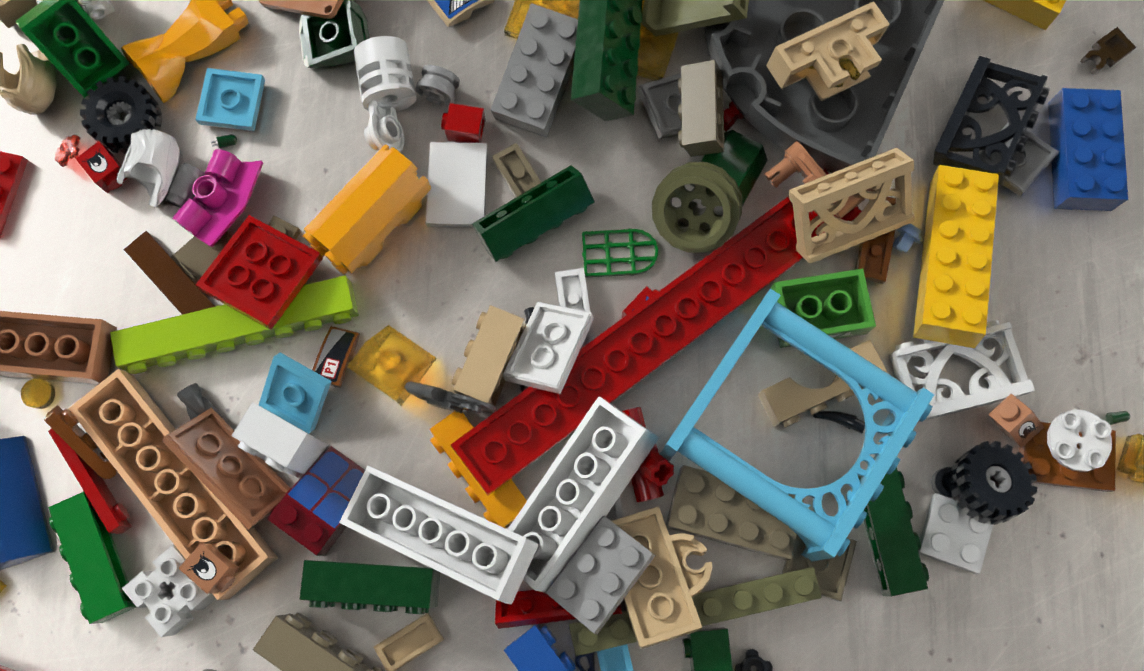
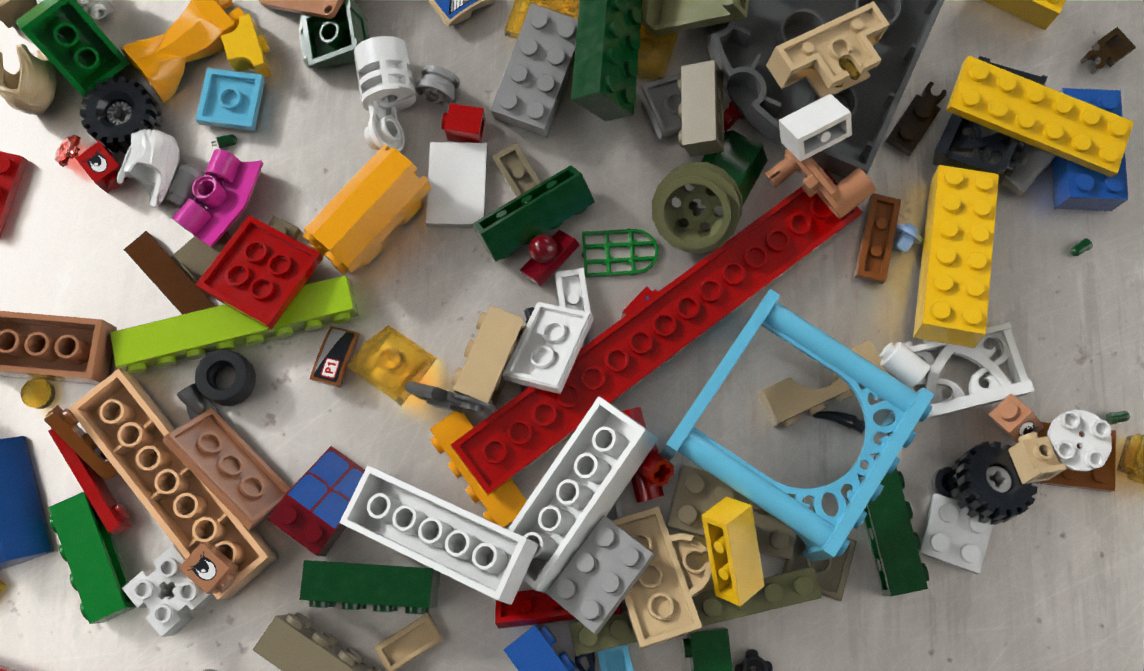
(210, 367): none -> black tyre
(247, 48): none -> yellow brick
(277, 441): white brick -> none
(294, 392): medium azure plate -> none
(548, 255): none -> dark red tile
(733, 550): none -> yellow brick
(815, 127): none -> white brick
(831, 302): bright green brick -> none
(838, 186): tan fence -> none
(903, 364): none -> white brick
(915, 121): none -> dark brown plate
(1035, 459): none -> tan brick
(1040, 116): none -> yellow plate
(1080, 248): none -> dark green piece

